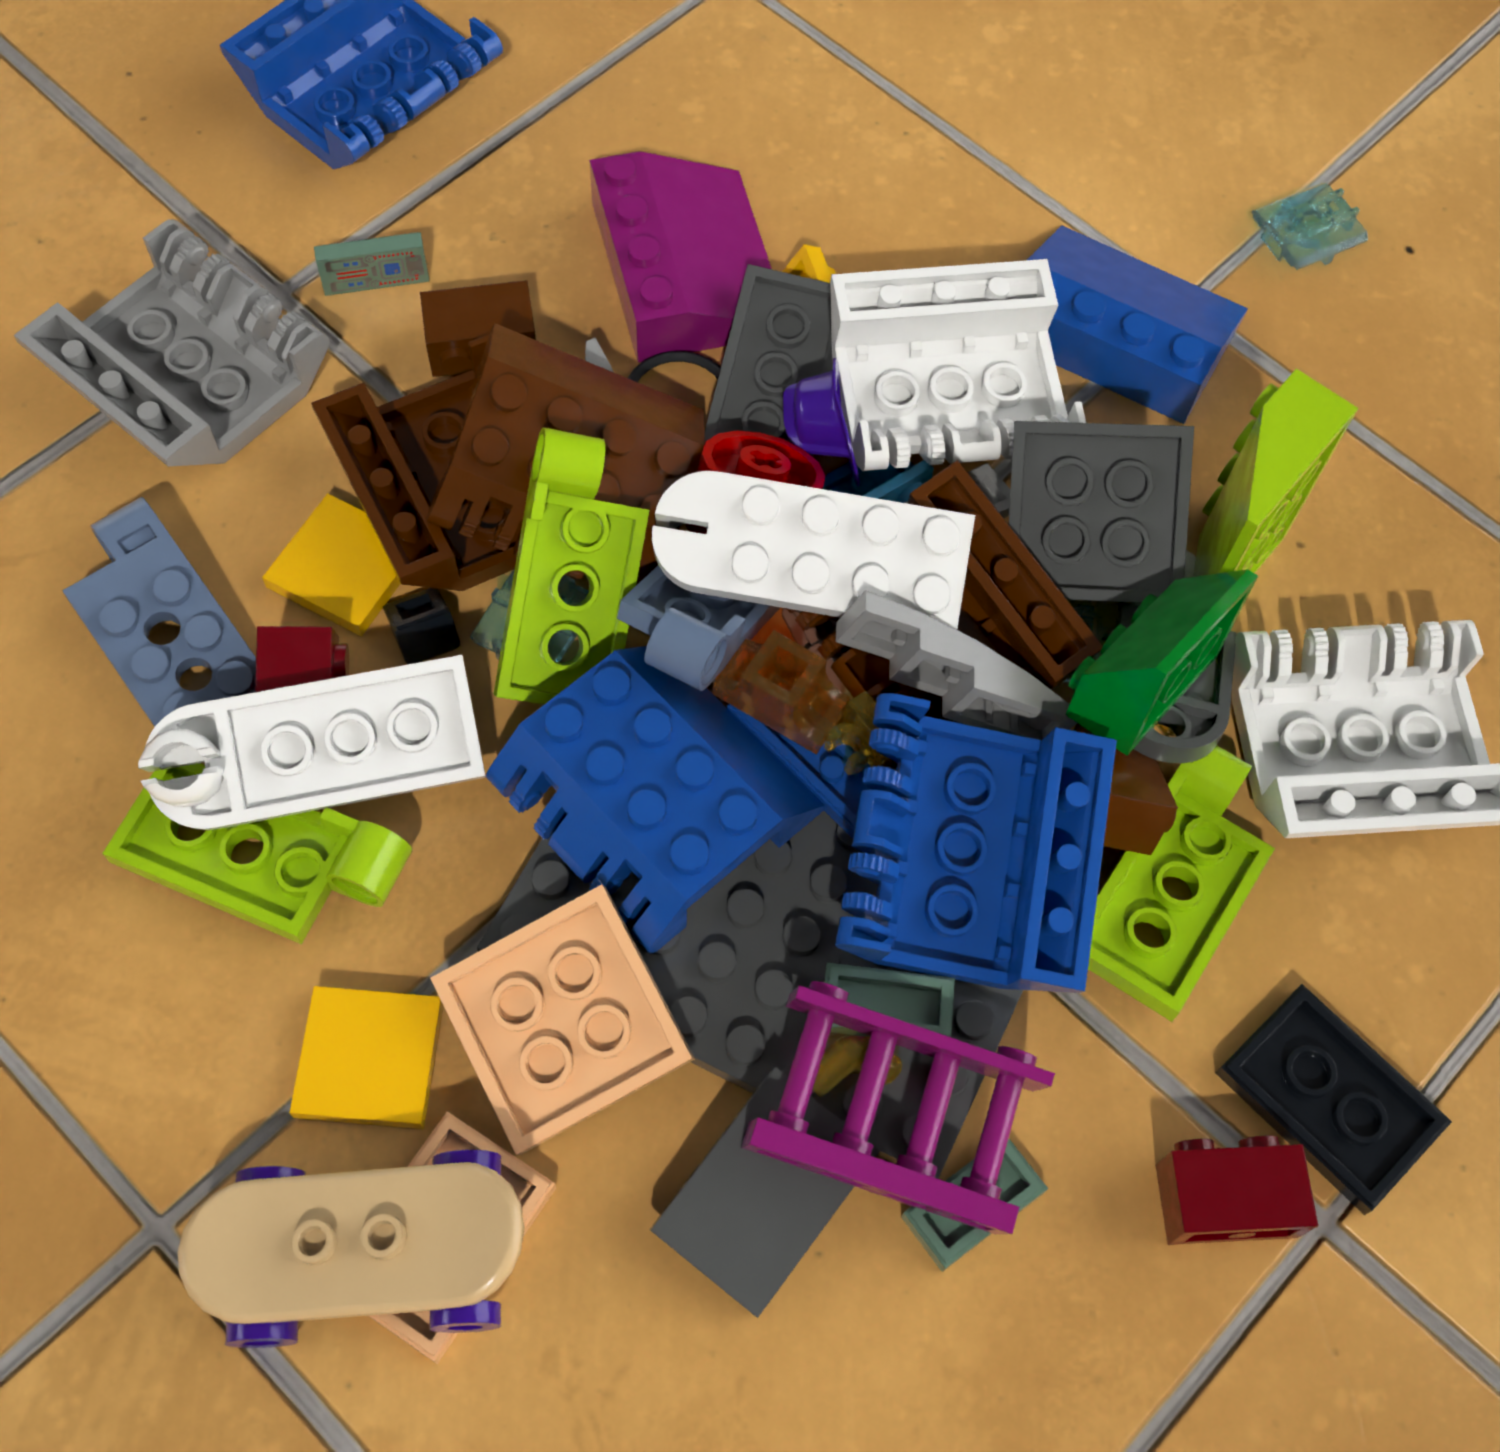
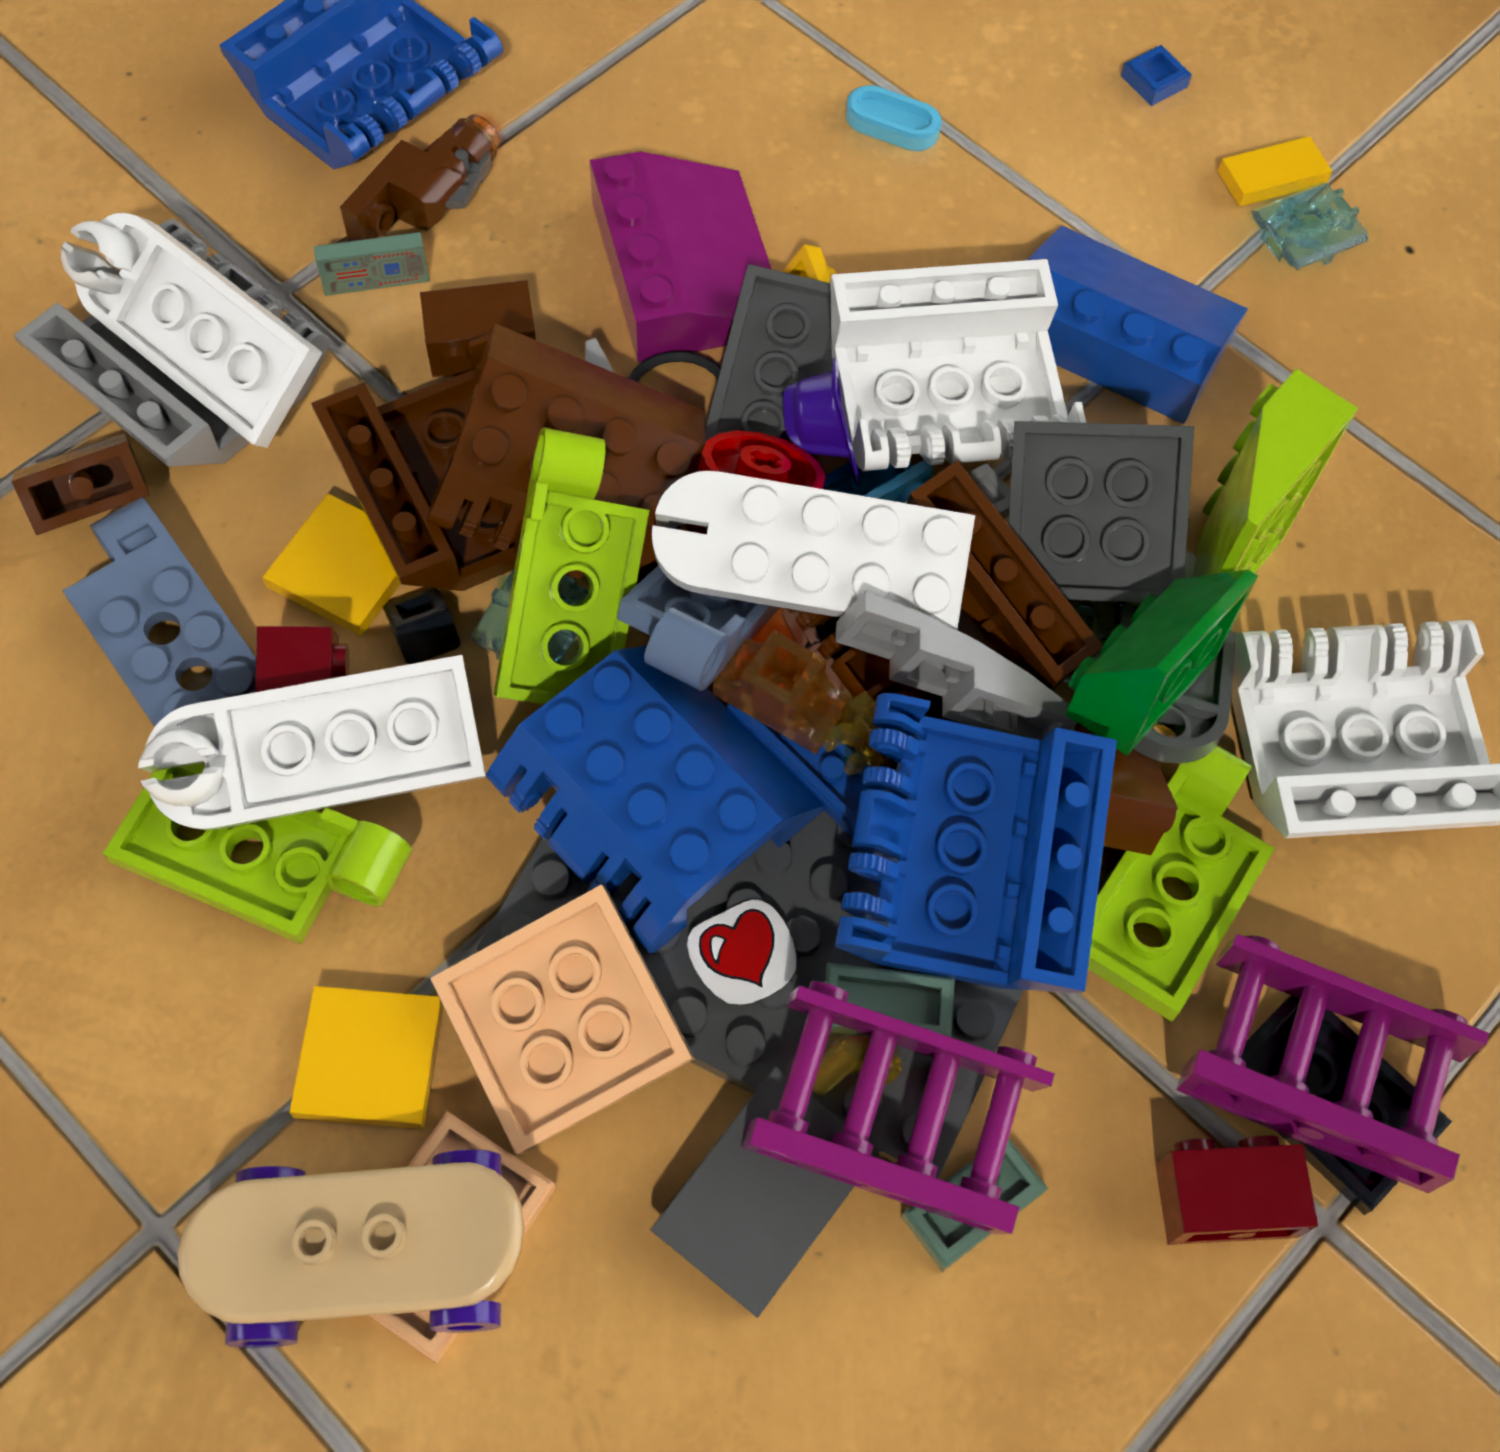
(80, 484): none -> reddish brown brick
(190, 322): none -> white plate
(421, 183): none -> reddish brown plate
(743, 952): none -> sticker
(893, 118): none -> medium azure tile
(1156, 75): none -> blue tile
(1274, 171): none -> yellow tile
(1284, 1100): none -> magenta fence

